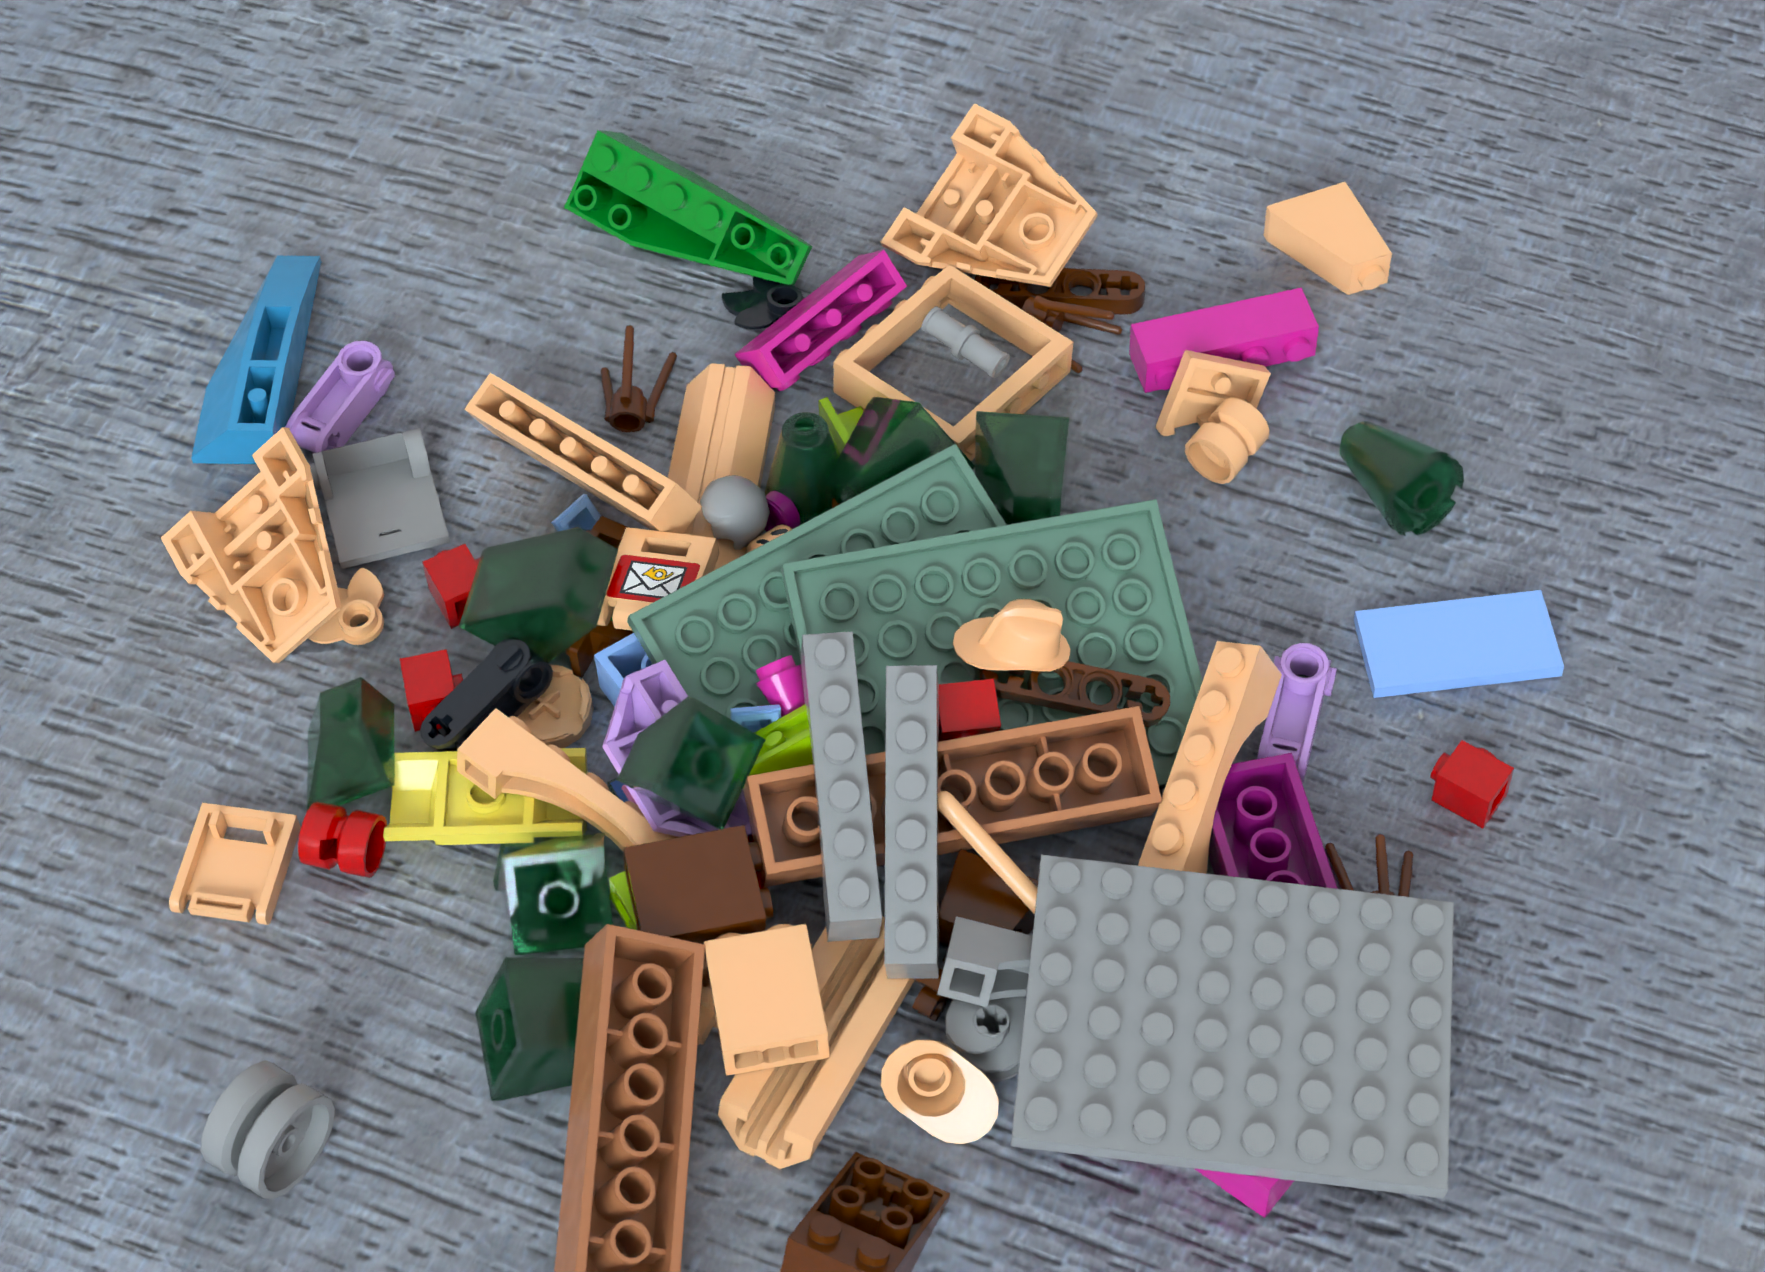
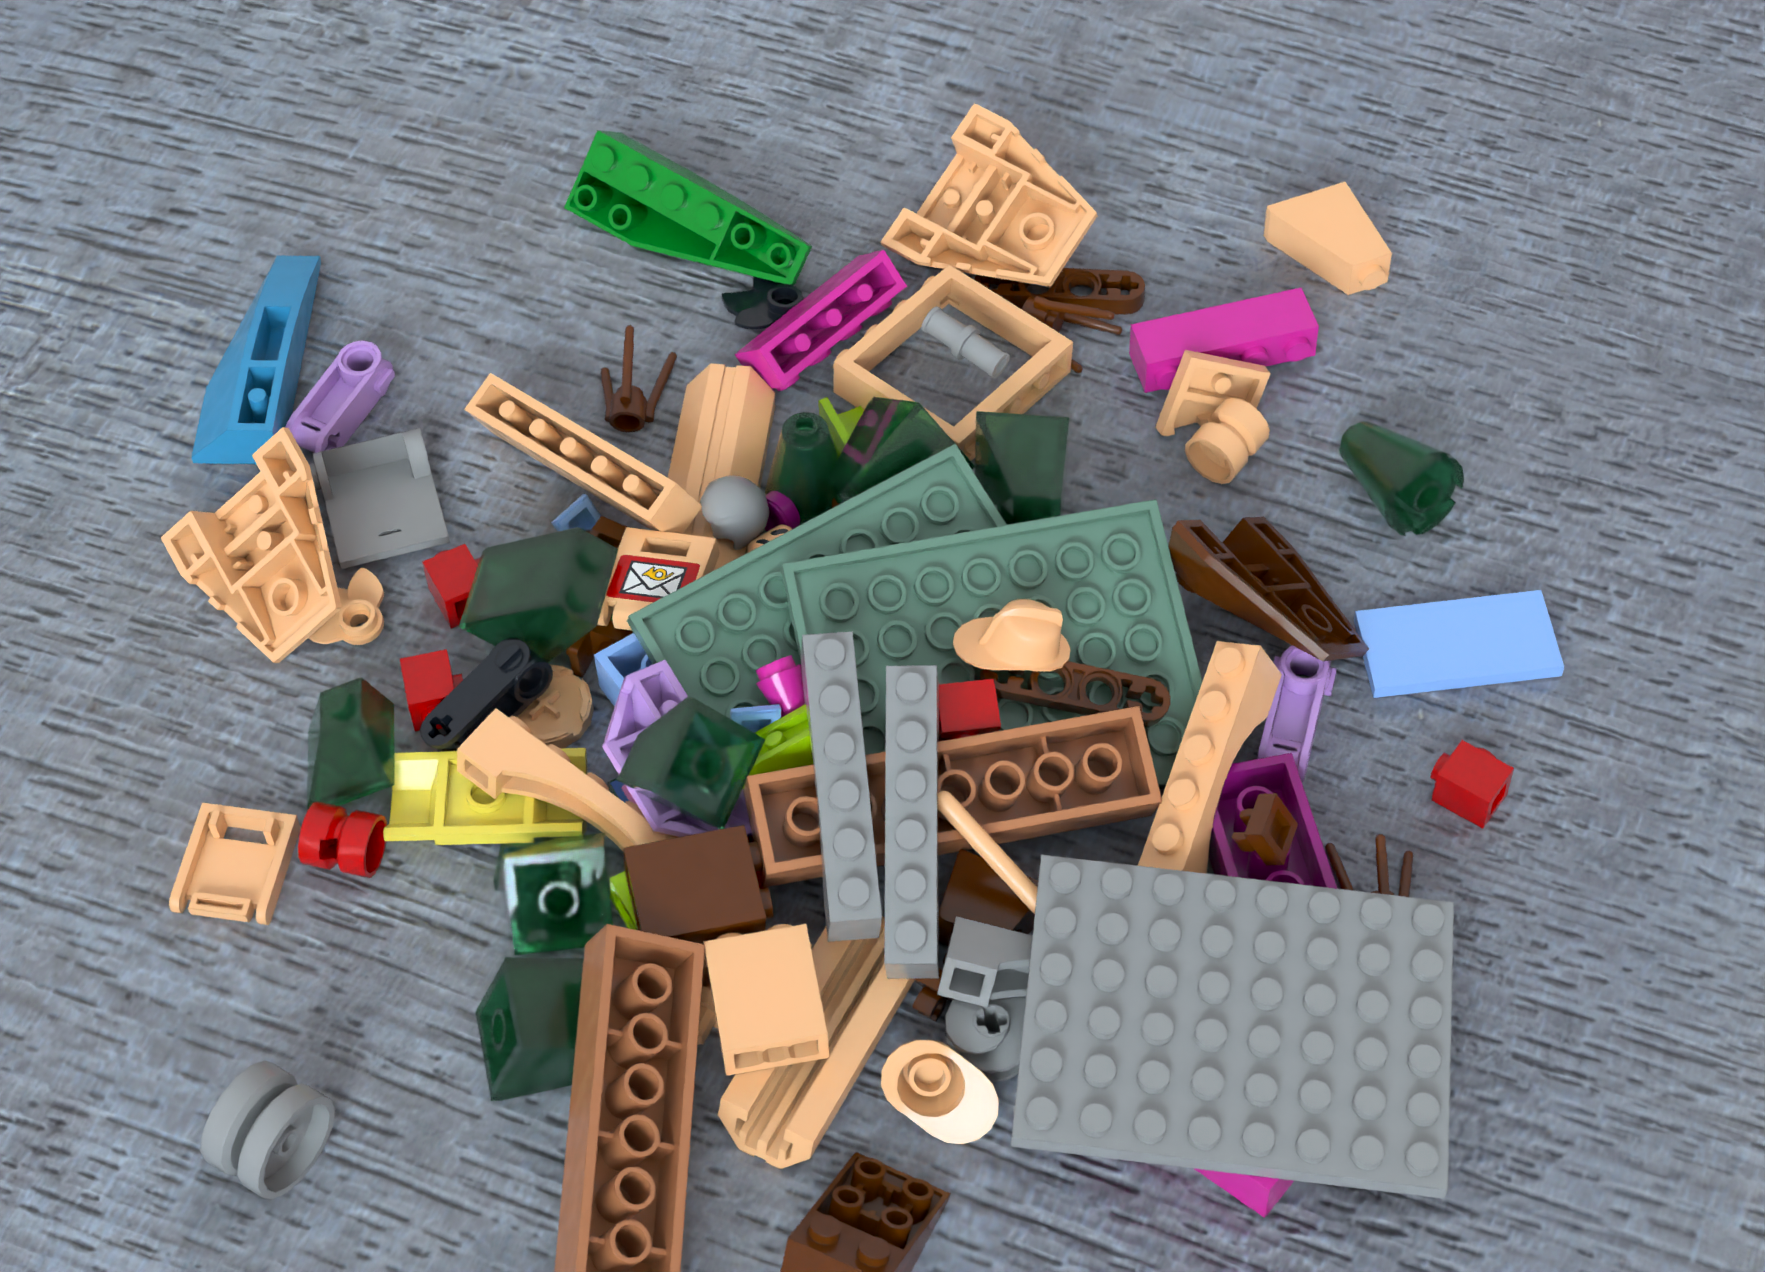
(1264, 583): none -> reddish brown wedge
(1268, 829): none -> reddish brown tile

